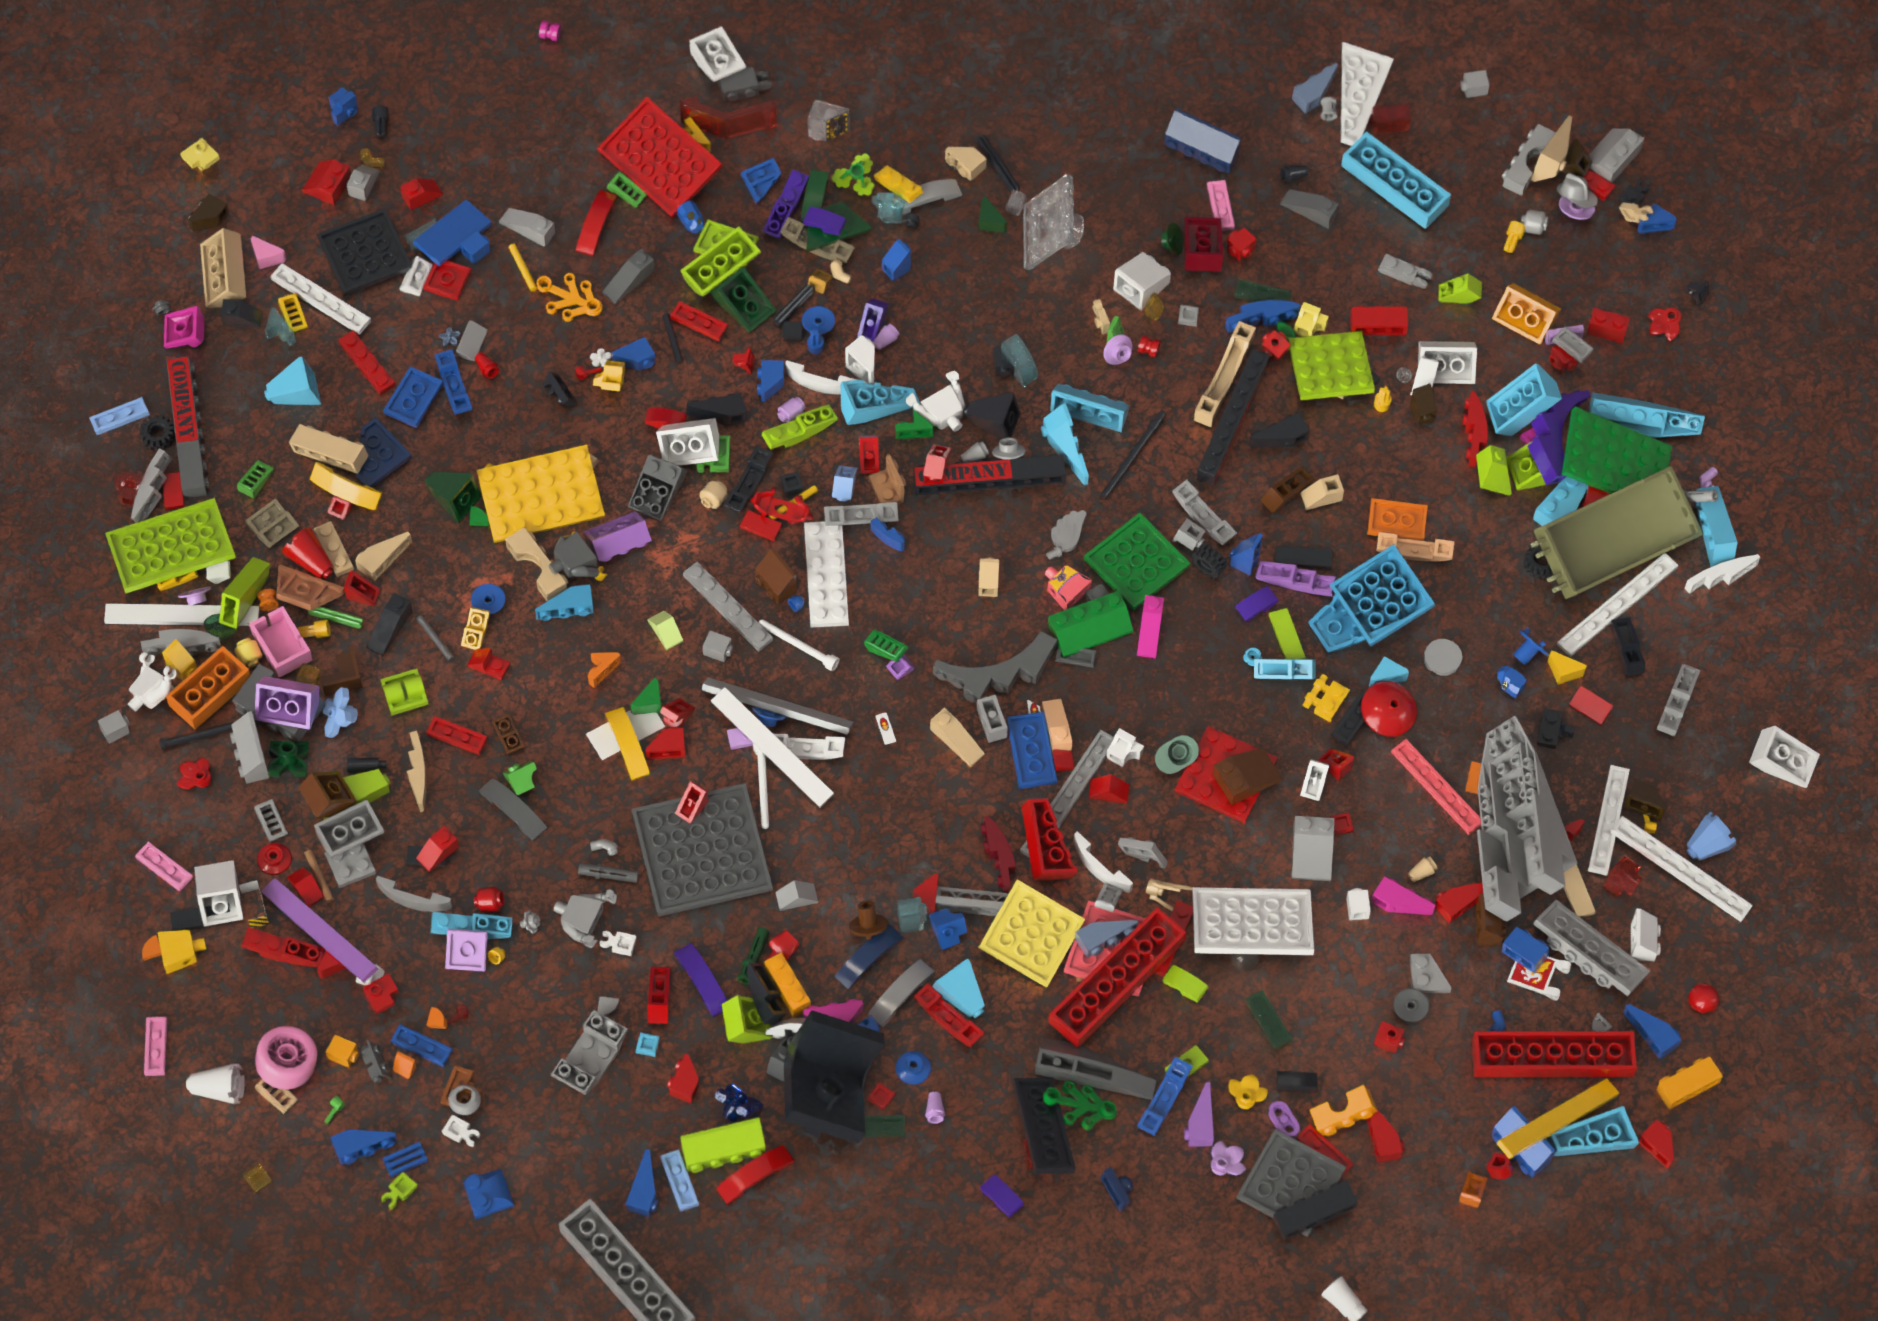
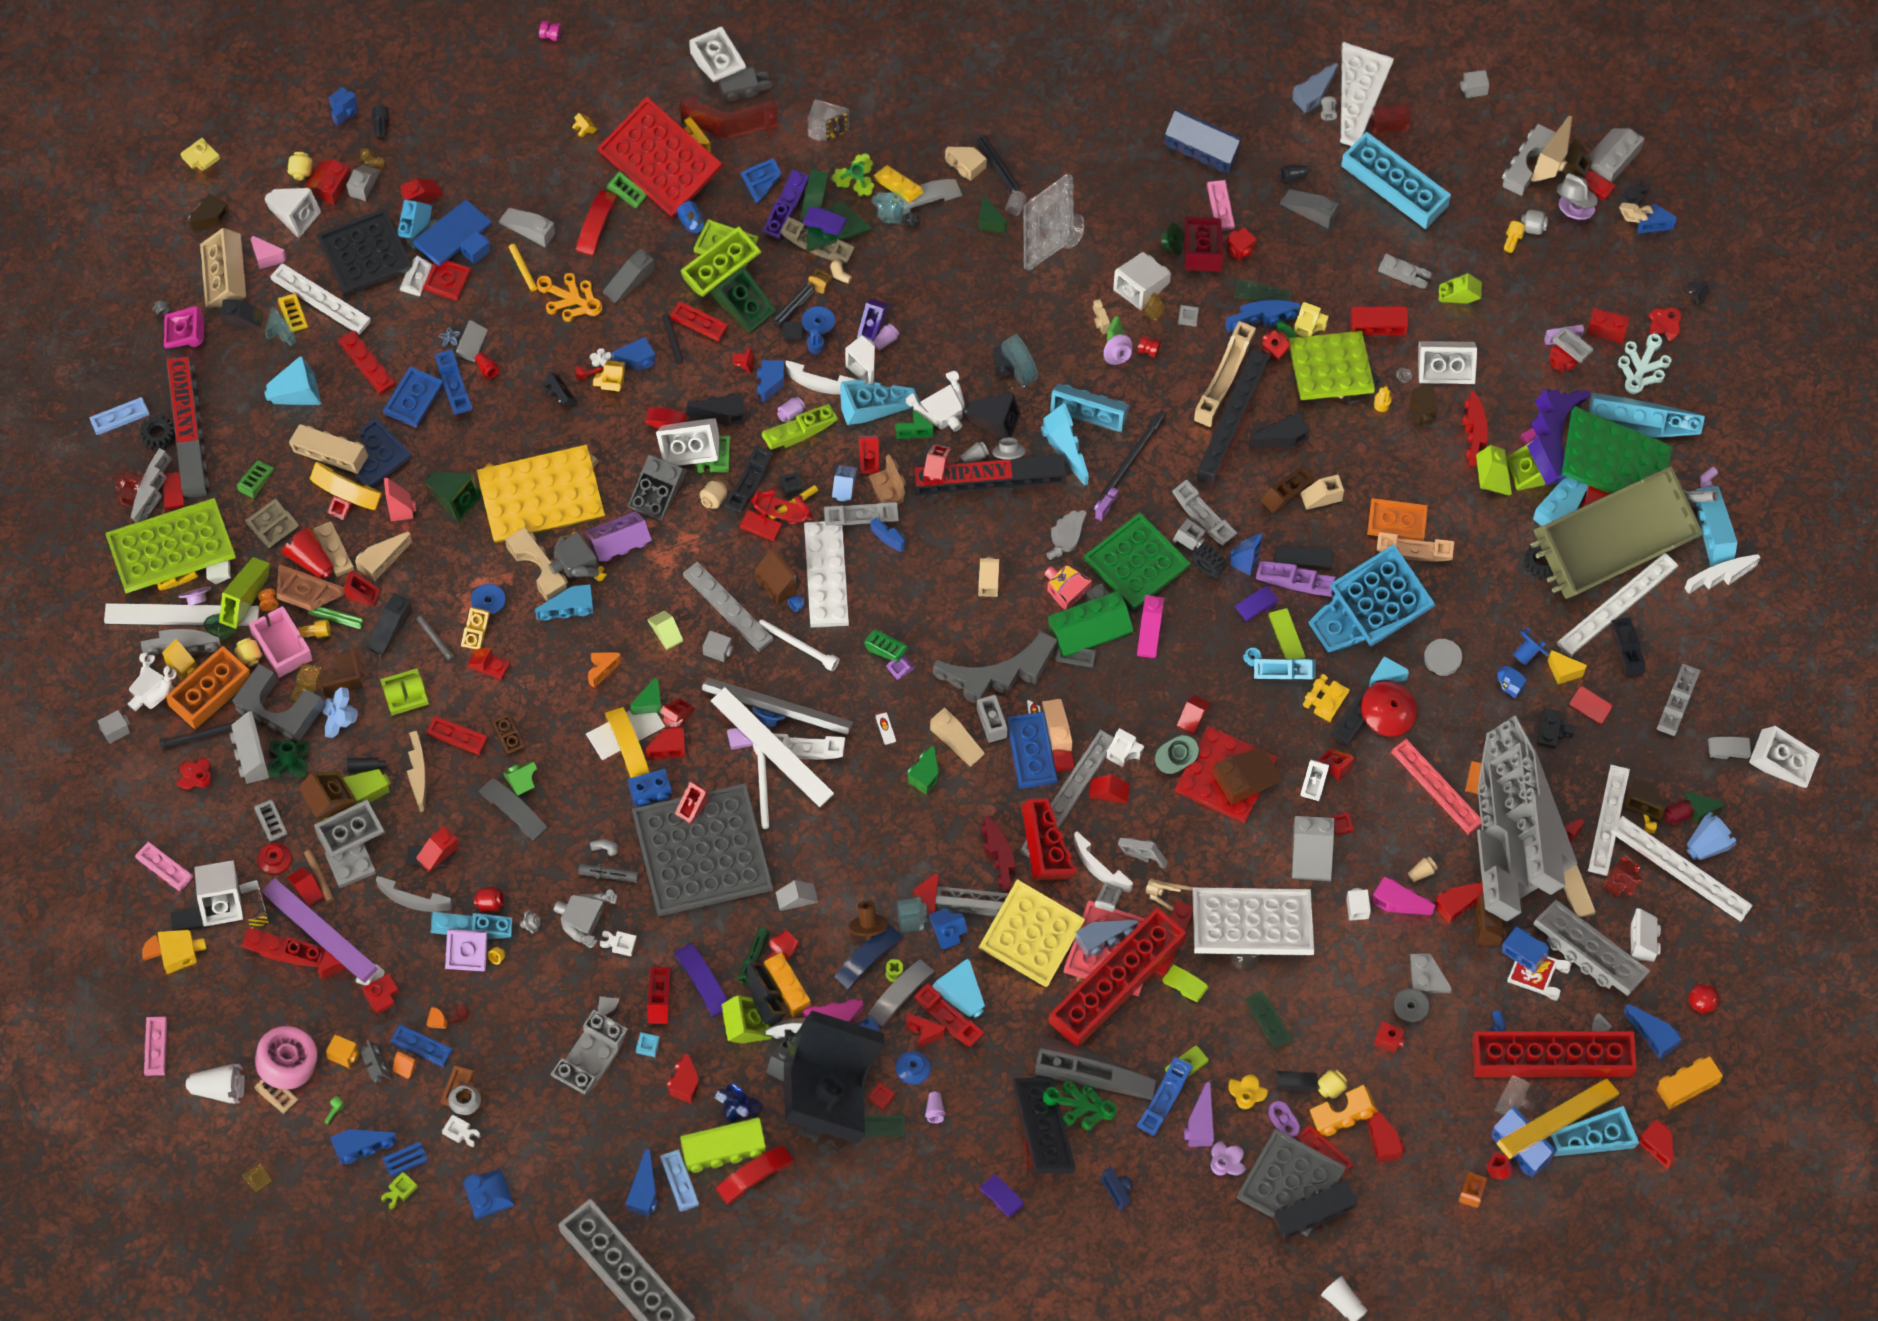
(286, 702): medium lavender slope -> none
(294, 208): none -> white slope
(300, 165): none -> light yellow head
(398, 501): none -> coral slope
(414, 218): none -> dark azure slope
(478, 517): green tile -> none
(585, 124): none -> yellow tile
(649, 788): none -> blue brick
(894, 965): none -> lime bush
(897, 260): blue slope -> none
(925, 772): none -> green slope
(929, 1030): none -> red slope
(1103, 507): none -> medium lavender plate
(1193, 714): none -> slope
(1332, 1084): none -> light yellow head
(1426, 372): white slope -> none
(1514, 1096): none -> clear plate
(1522, 400): medium azure slope -> none
(1526, 313): light orange slope -> none
(1642, 365): none -> light aqua plant
(1678, 812): none -> dark red brick
(1703, 805): none -> dark green slope
(1729, 746): none -> light grey slope

